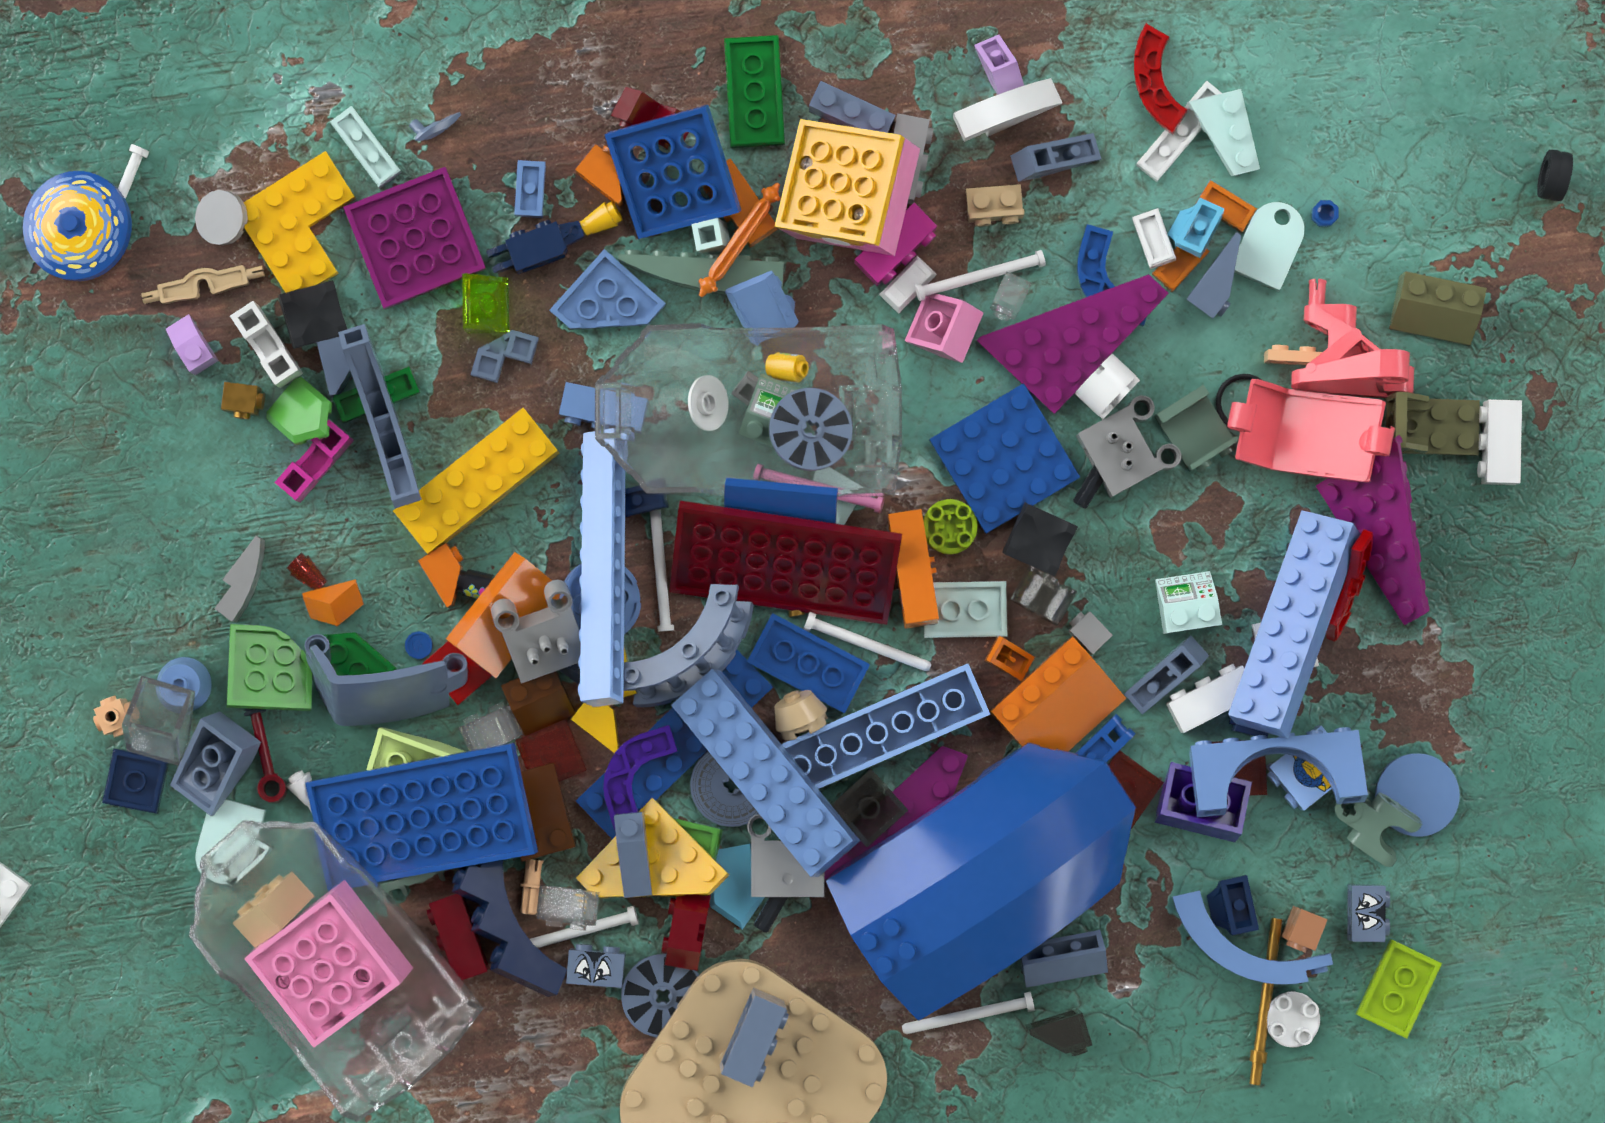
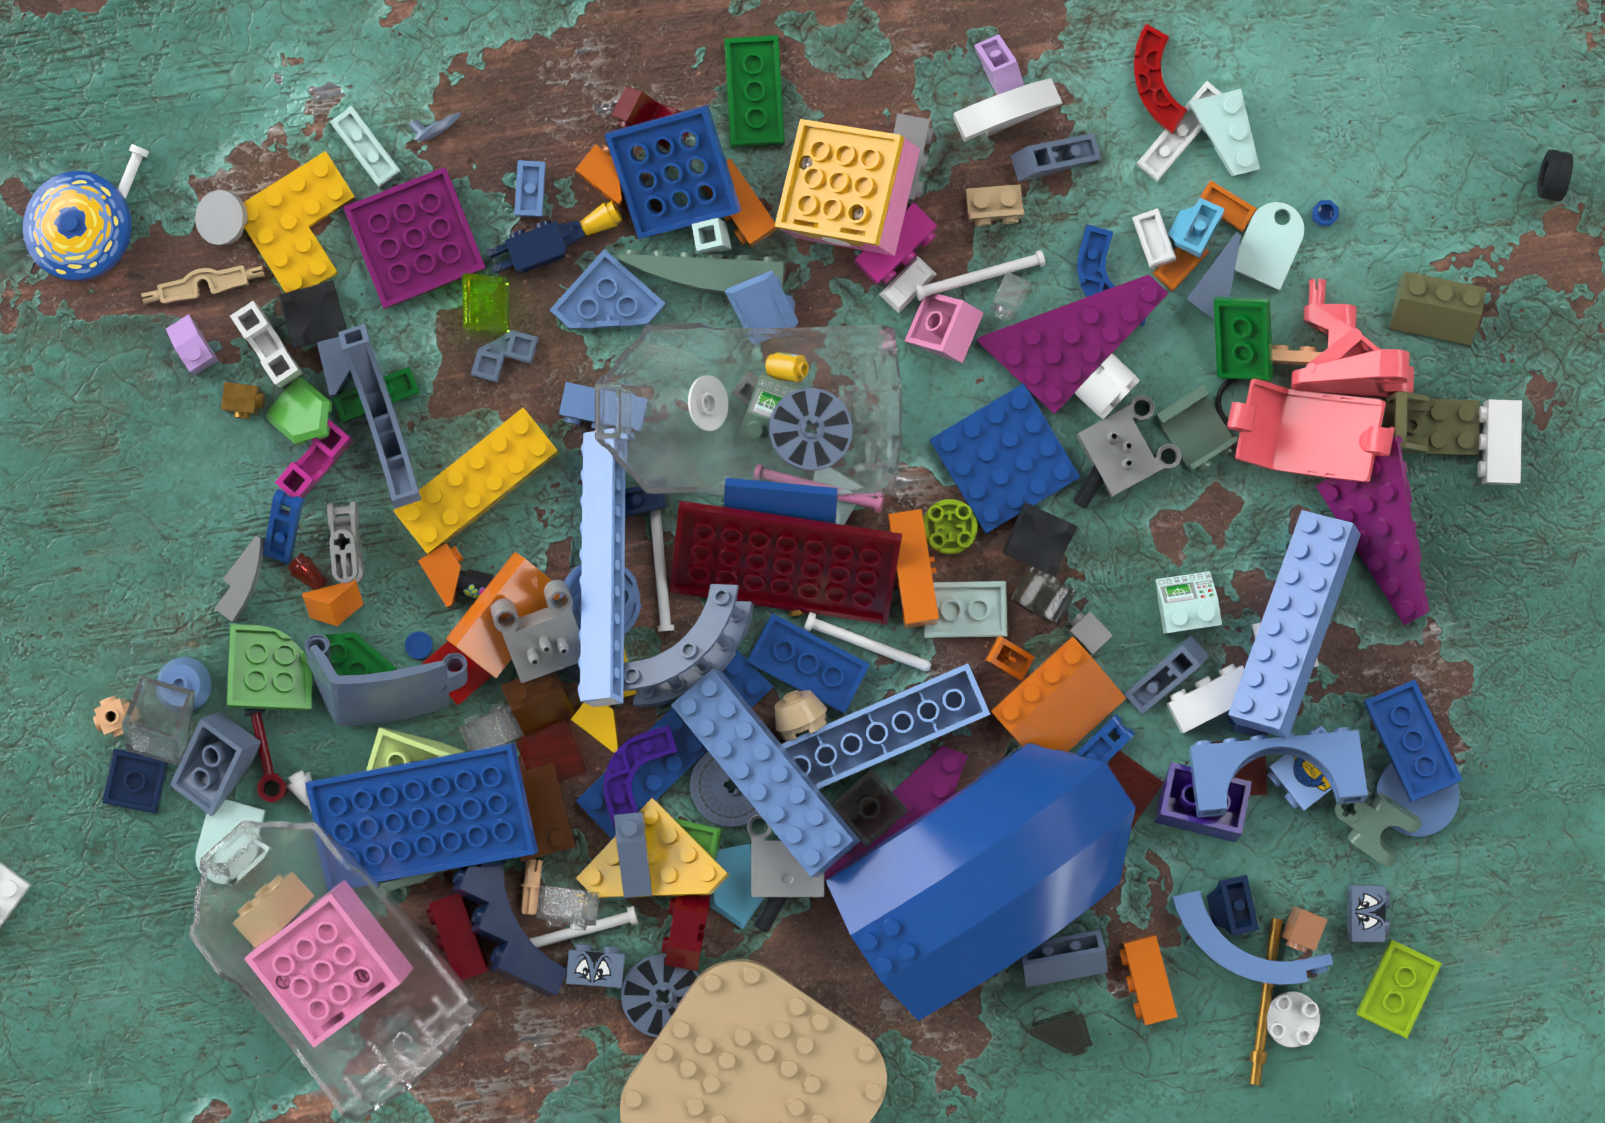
(283, 526): none -> blue plate
(345, 562): none -> light grey piece
(739, 239): orange wheel -> none
(754, 1038): sand blue brick -> none
(849, 110): sand blue brick -> none
(970, 1014): white bar -> none
(1147, 979): none -> orange brick
(1243, 338): none -> green tile
(1352, 586): red tile -> none
(1412, 741): none -> blue plate

